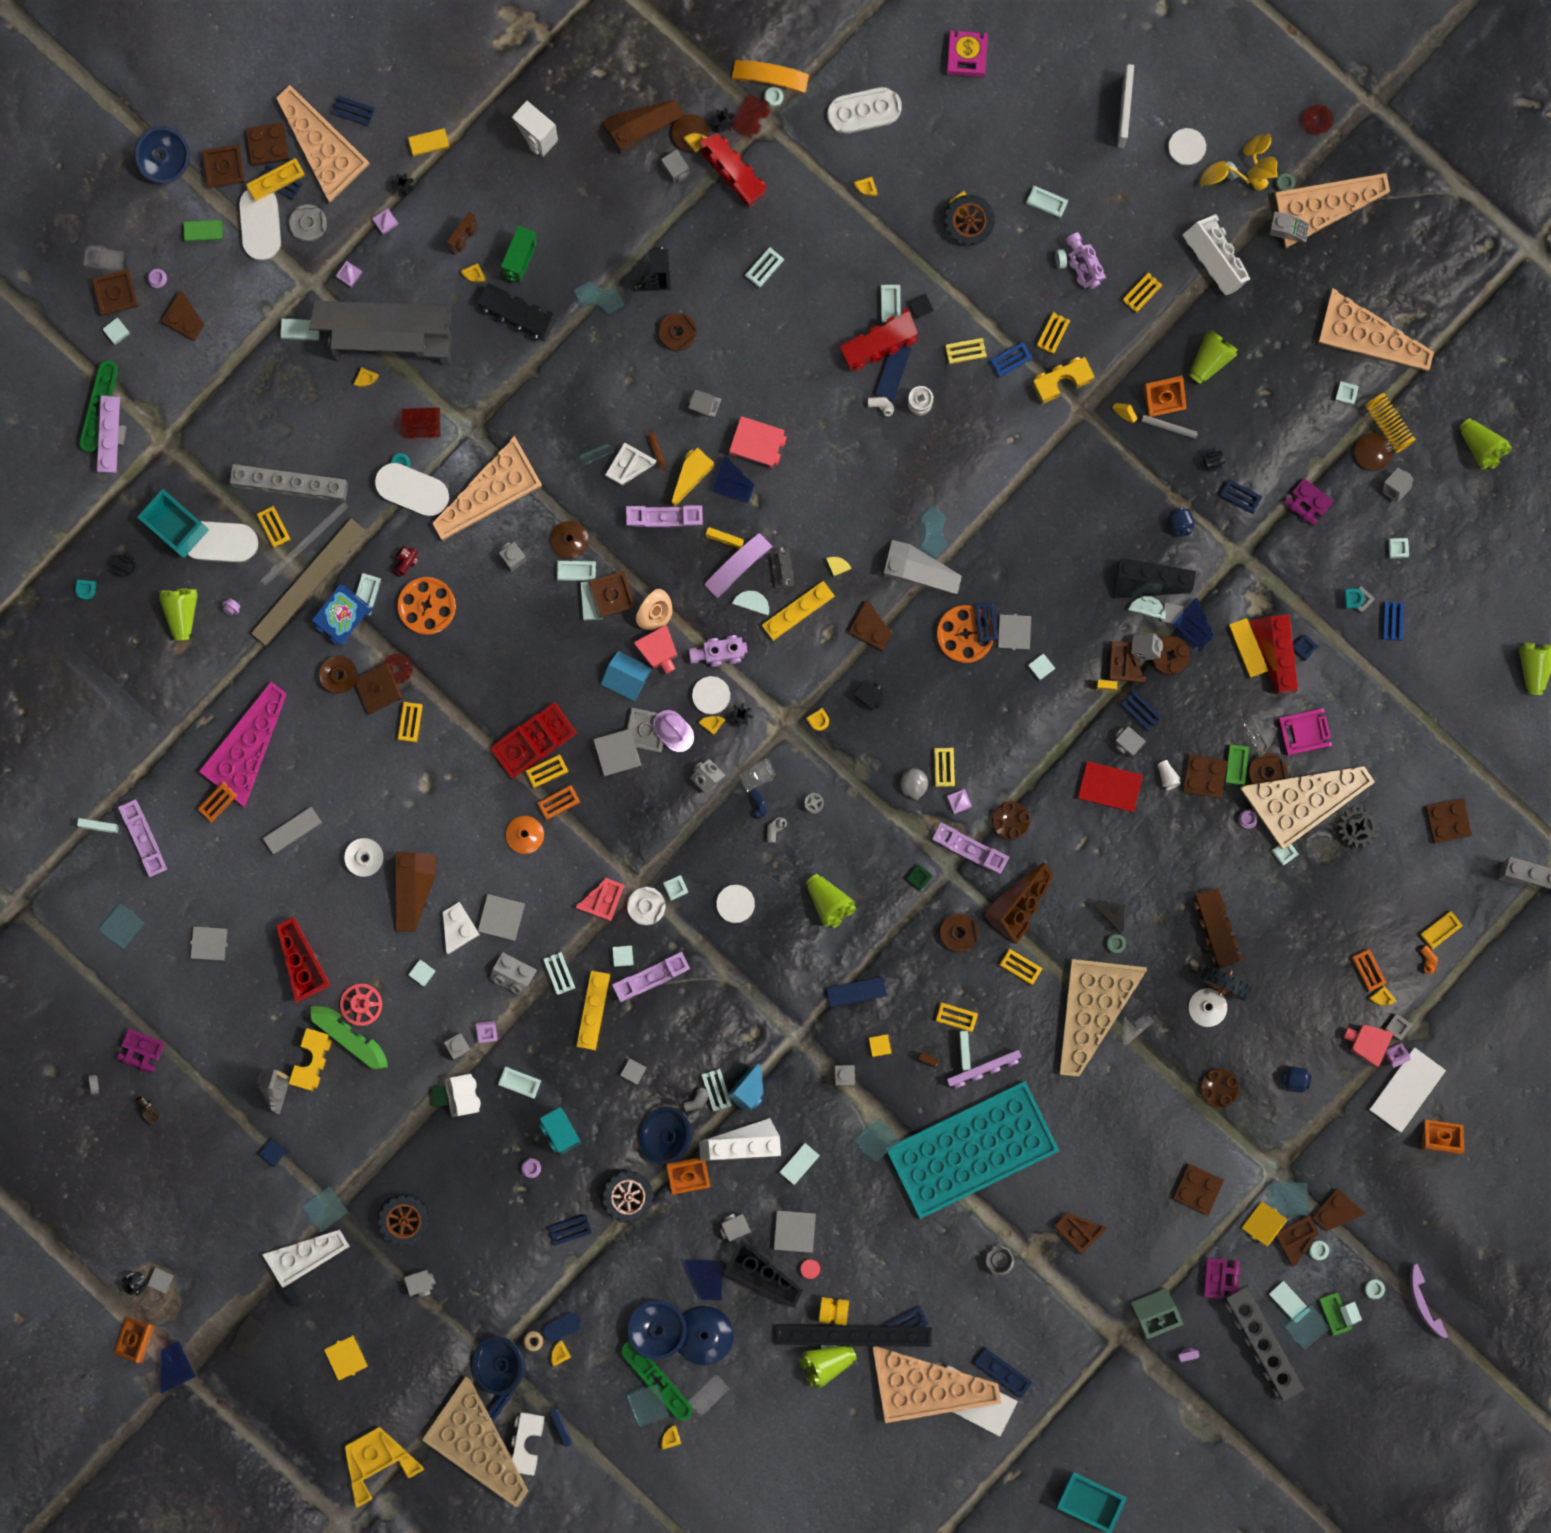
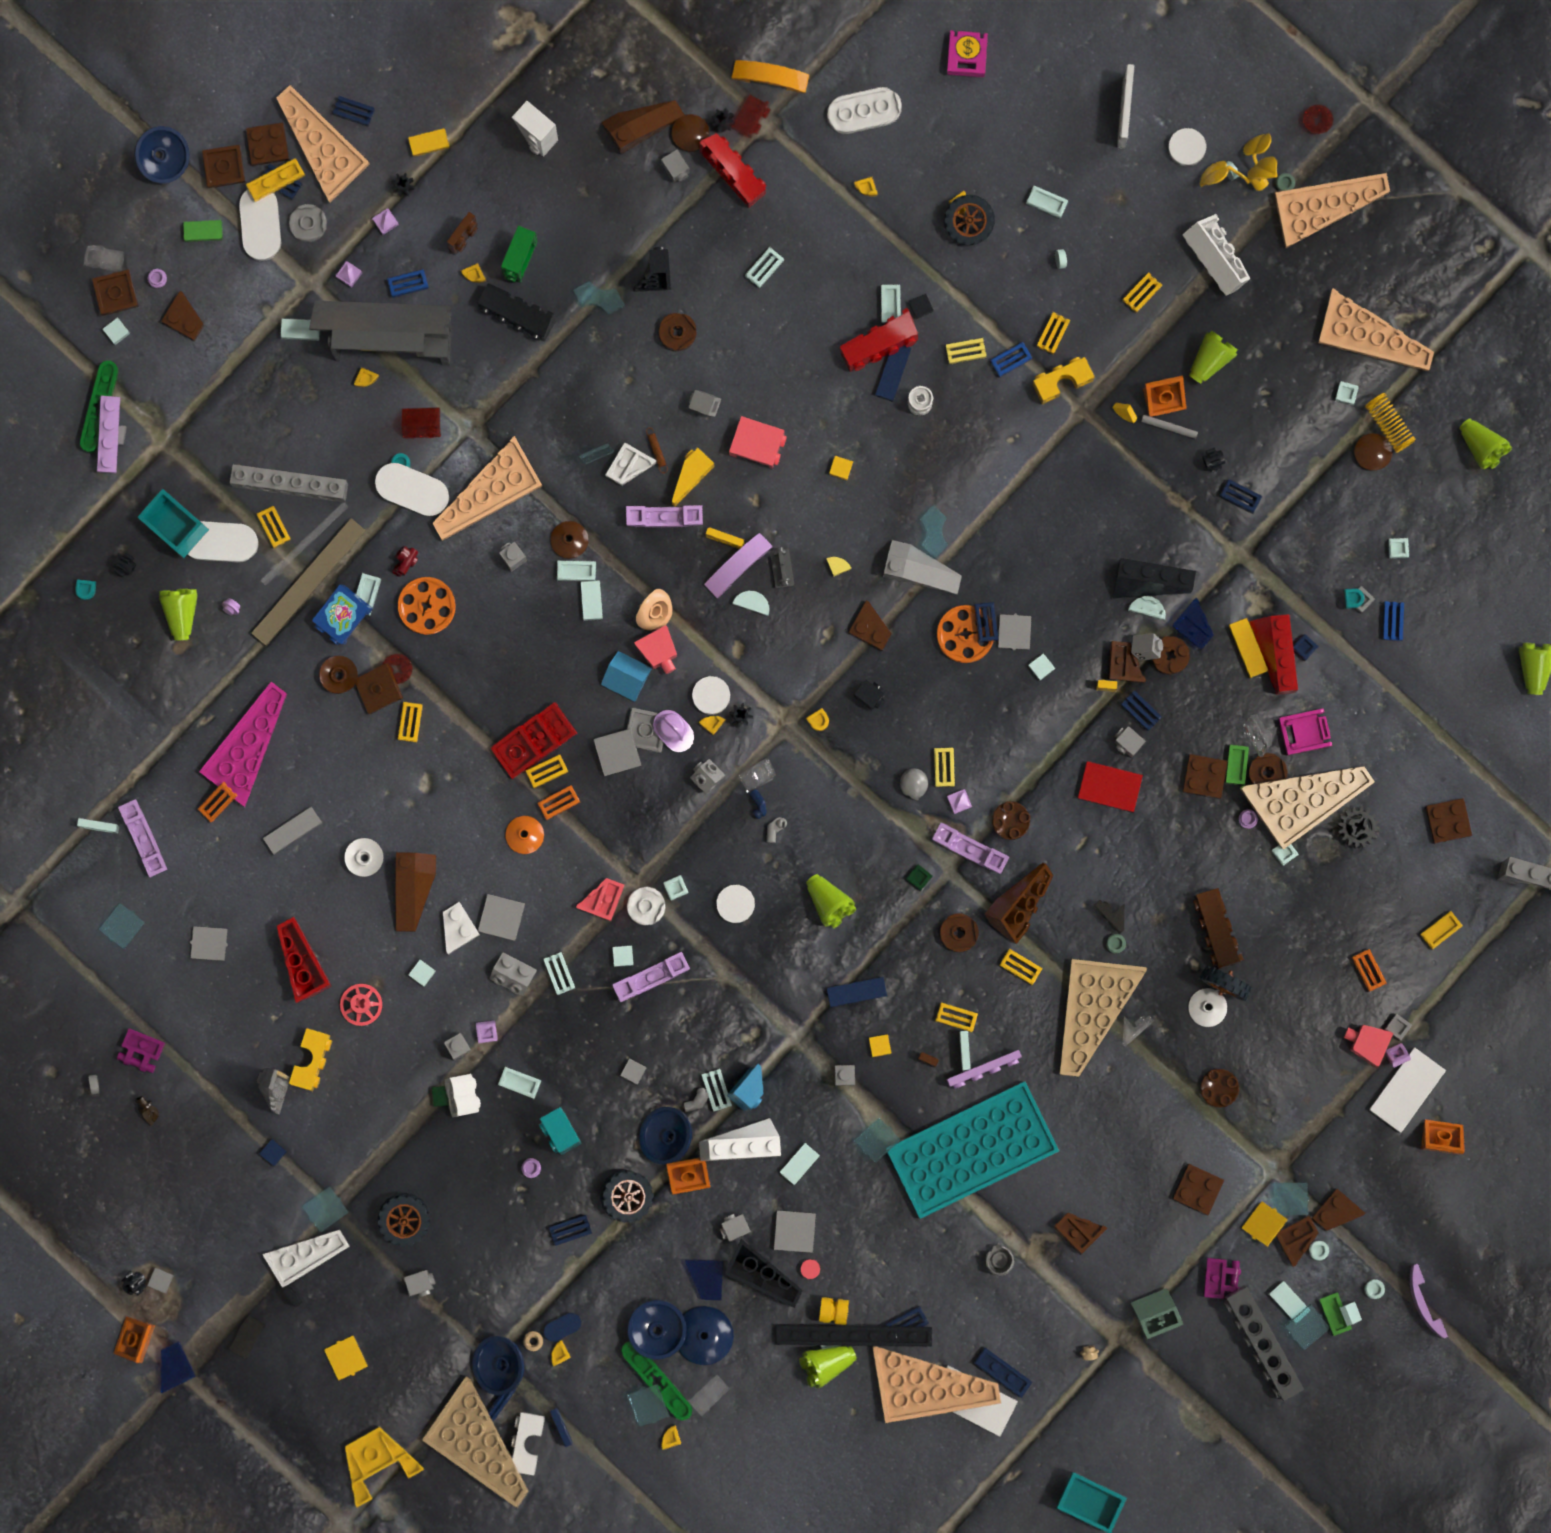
(328, 1021): bright green brick -> none
(409, 290): none -> blue tile
(593, 1010): yellow plate -> none
(611, 594): reddish brown plate -> none
(694, 140): yellow tile -> none
(724, 651): lavender brick -> none
(733, 482): clear blue wing -> none
(774, 96): light aqua tile -> none
(798, 611): yellow plate -> none
(812, 800): light grey wheel -> none
(841, 468): none -> yellow tile
(883, 403): white arm -> none
(1085, 262): lavender brick -> none
(1089, 1353): none -> tan plate
(1168, 776): white cone -> none
(1173, 612): light grey tile -> none
(1181, 521): dark blue head -> none
(1188, 1354): lavender tile -> none
(1288, 227): light grey slope -> none
(1296, 1079): dark blue head -> none
(1311, 497): magenta plate -> none
(1383, 997): yellow tile -> none
(1398, 485): light grey brick -> none
(1431, 960): orange arm -> none

